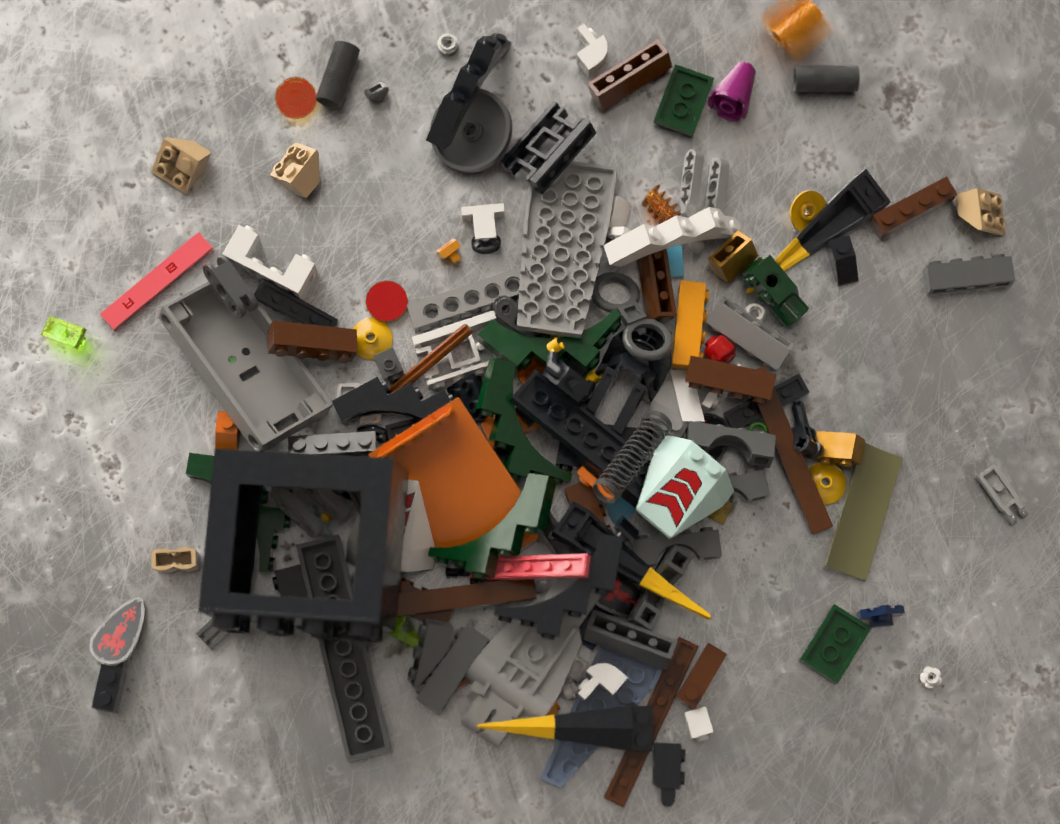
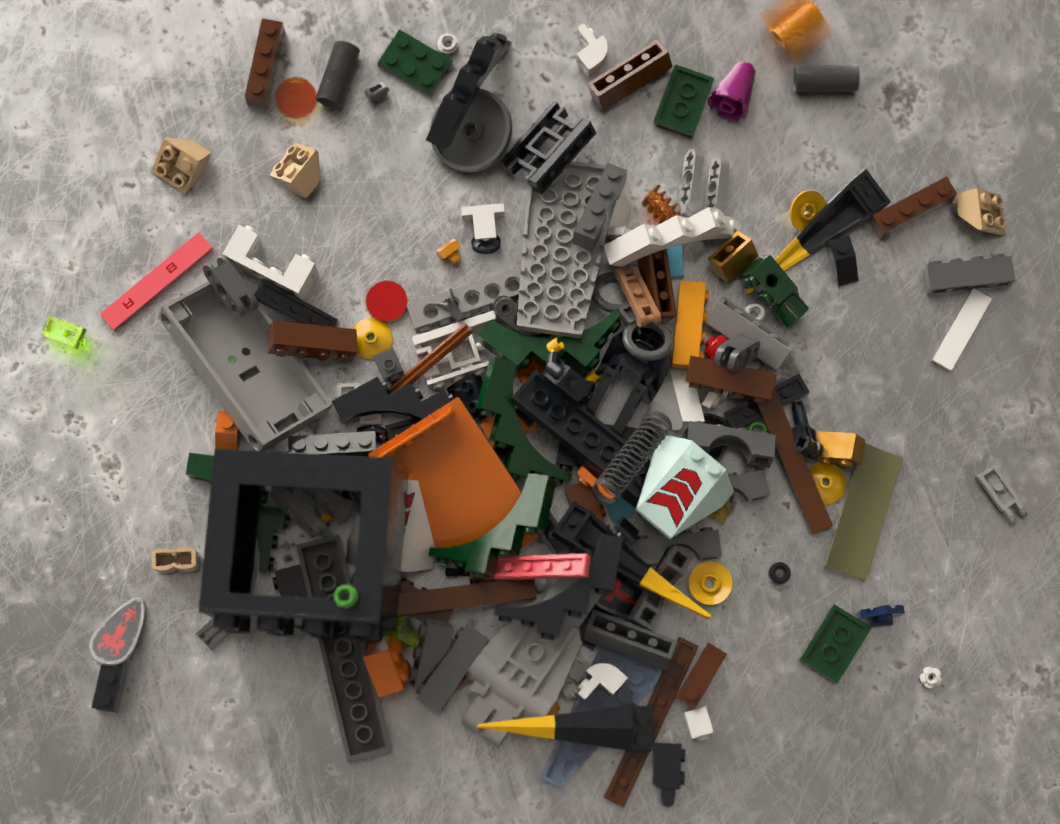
(264, 63): none -> reddish brown brick
(340, 593): none -> bright green plate
(387, 665): none -> orange brick
(414, 62): none -> dark green plate
(451, 306): none -> dark grey bar
(594, 216): none -> dark grey arch
(637, 295): none -> medium nougat plate
(718, 575): none -> yellow dish
(737, 352): none -> dark grey piece
(784, 568): none -> black plate
(961, 330): none -> white tile

